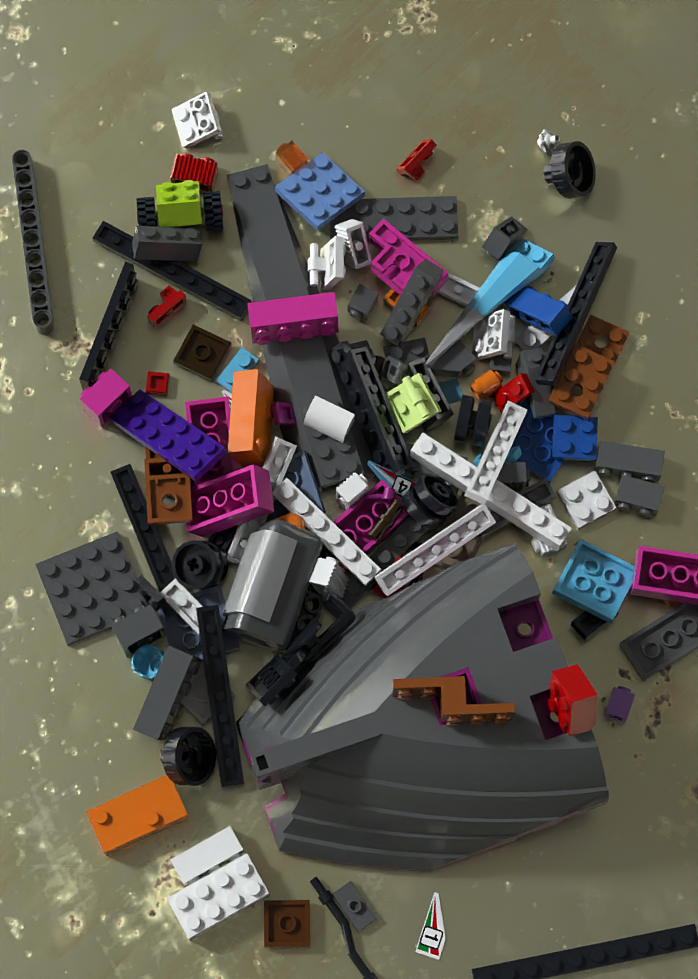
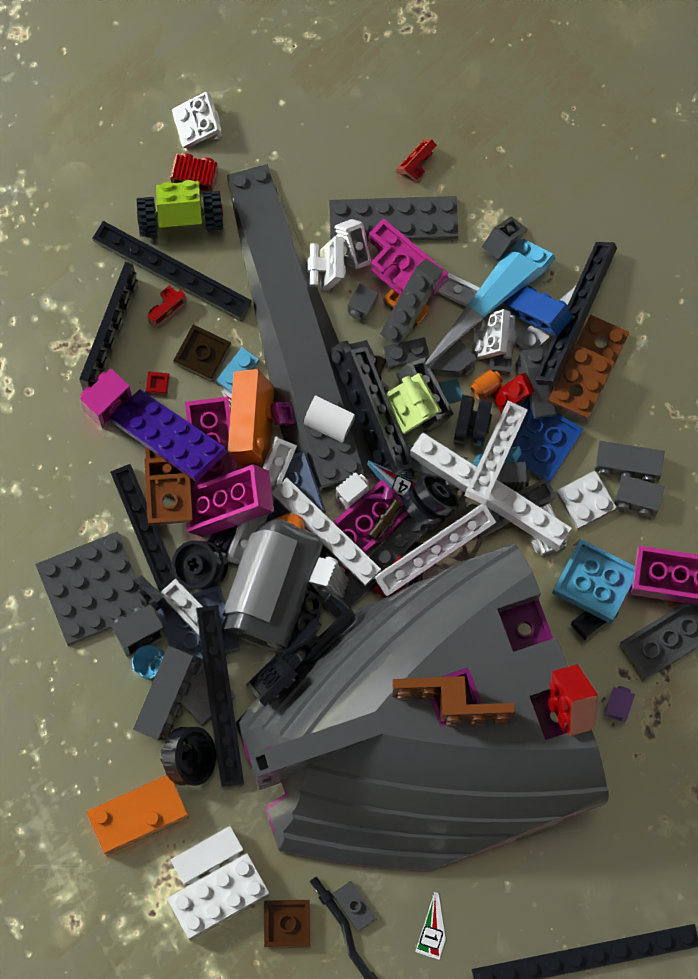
(36, 250): dark grey beam -> none
(167, 243): dark grey brick -> none
(290, 157): clear orange brick -> none
(293, 318): dark pink brick -> none
(319, 191): medium blue plate -> none
(394, 369): dark grey plate -> none
(547, 141): white plant -> none
(569, 163): black piece -> none
(574, 438): blue plate -> none

